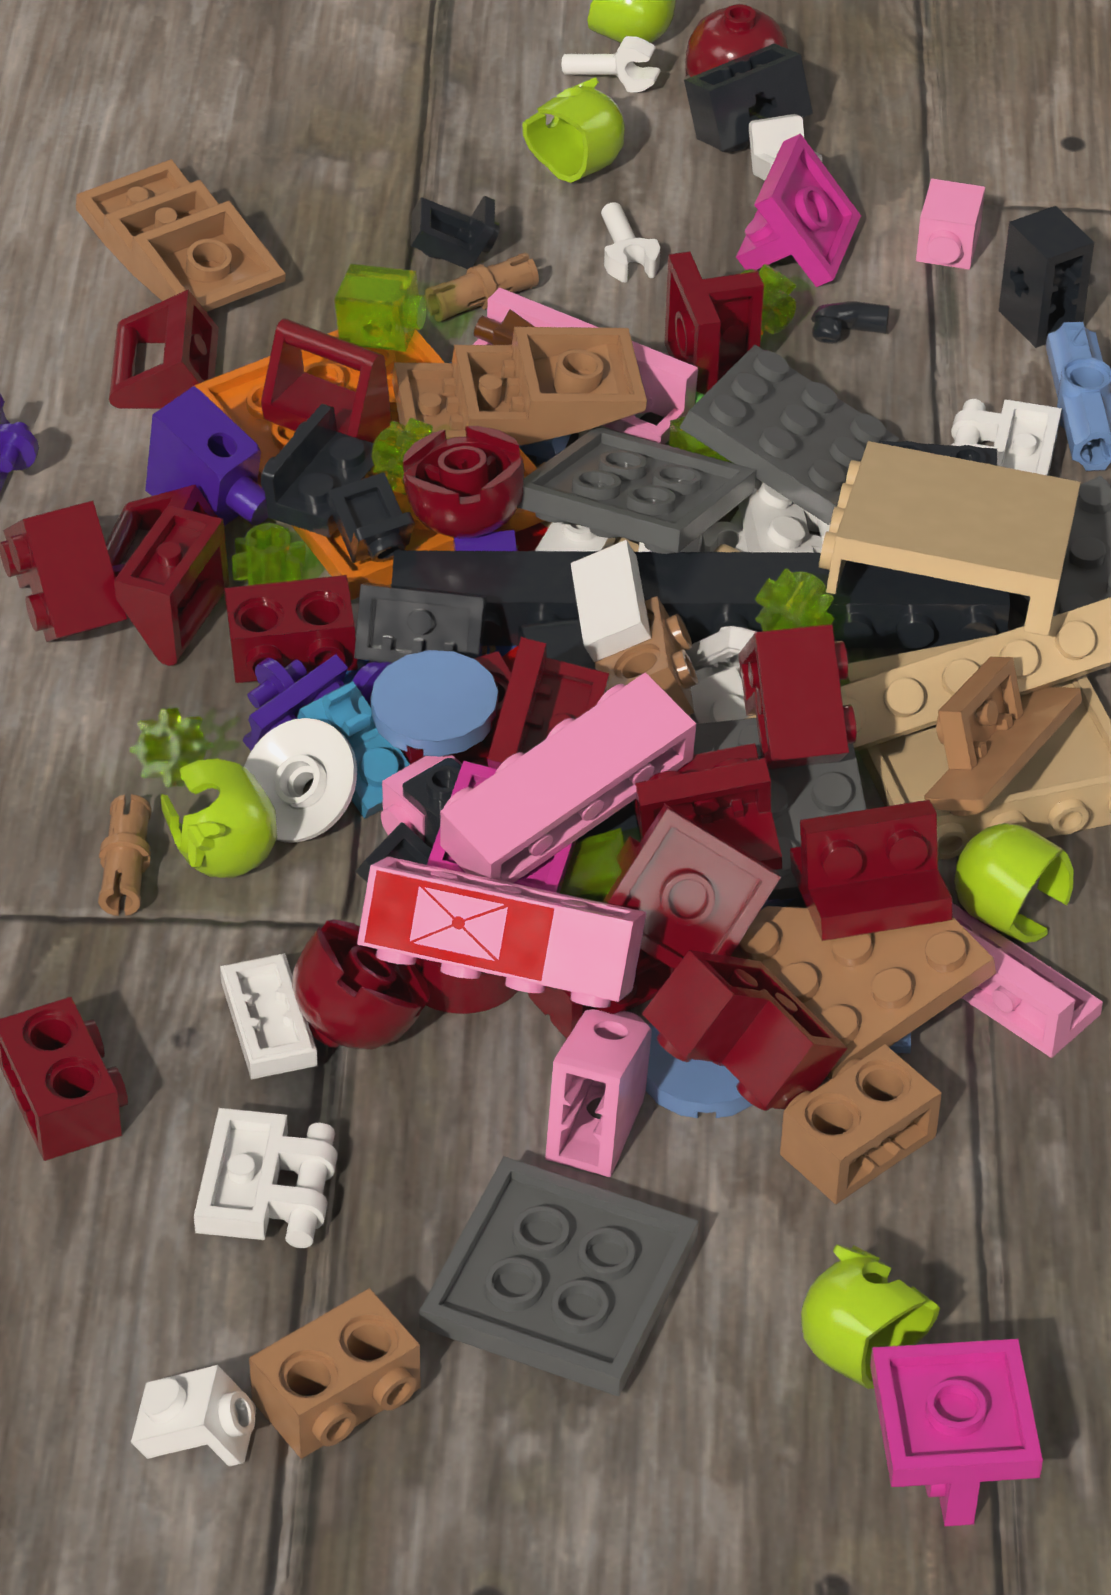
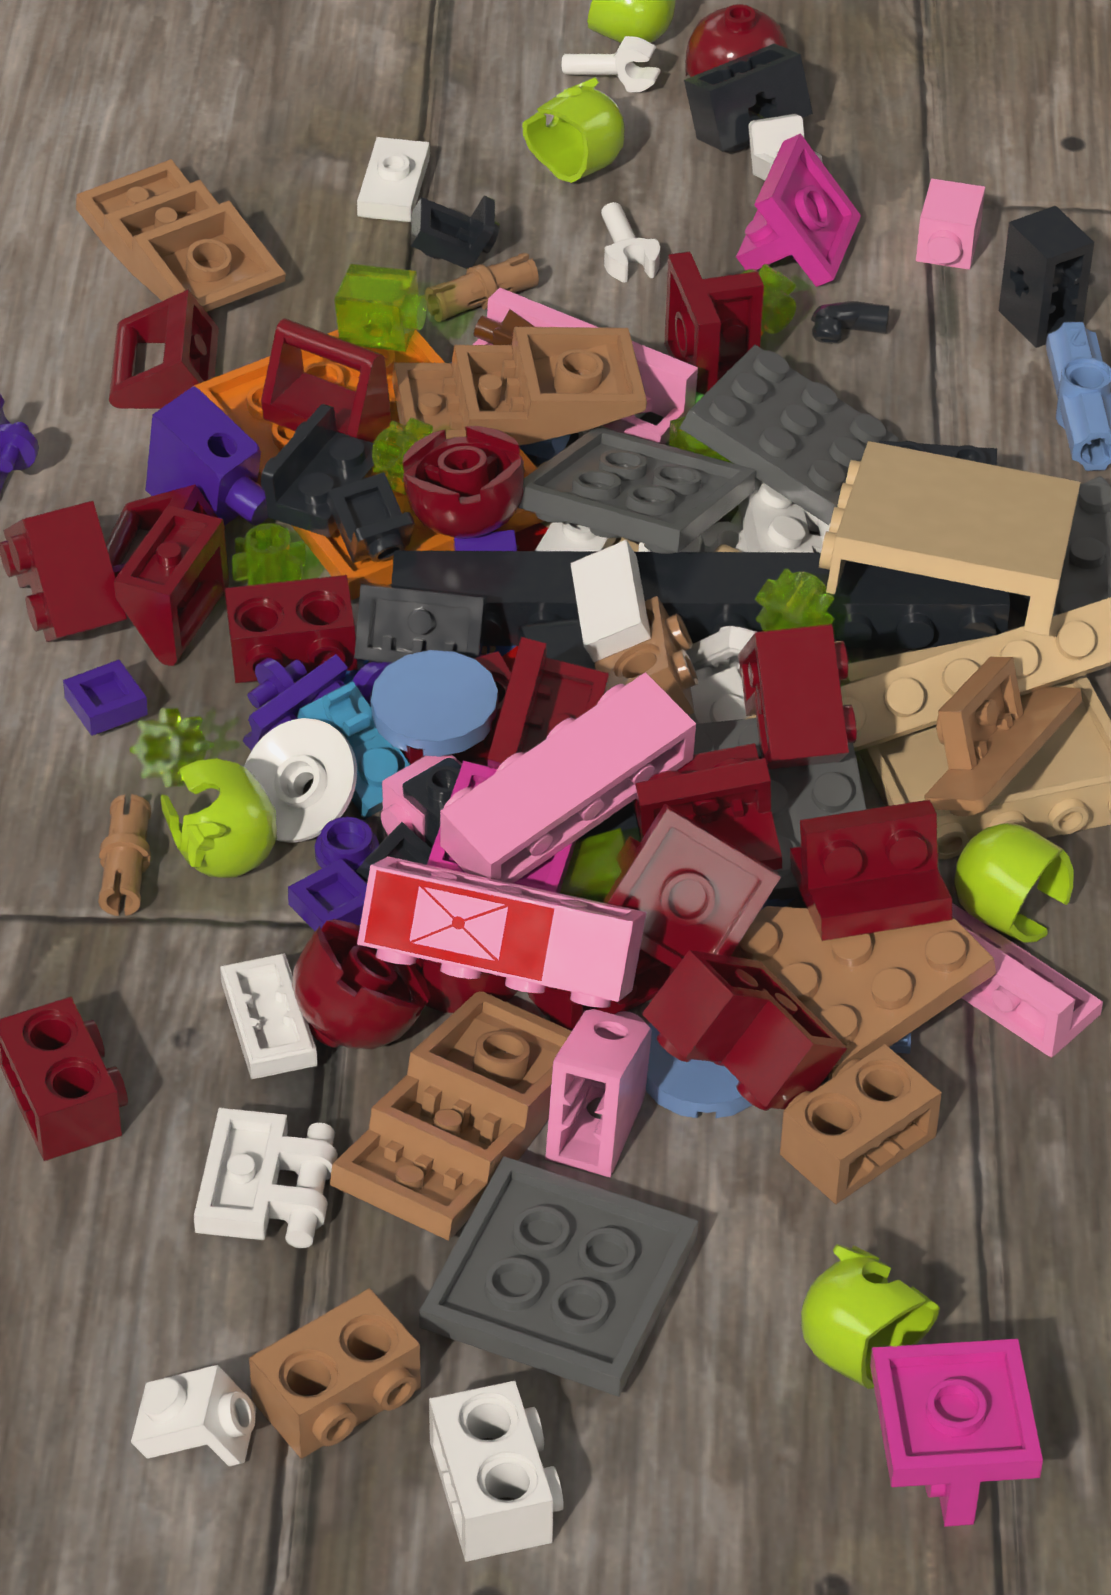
(105, 697): none -> dark purple plate
(329, 895): none -> dark purple plate
(346, 840): none -> dark purple plate
(393, 179): none -> white plate
(466, 1102): none -> medium nougat slope
(483, 1471): none -> white brick
(1021, 433): white plate -> none

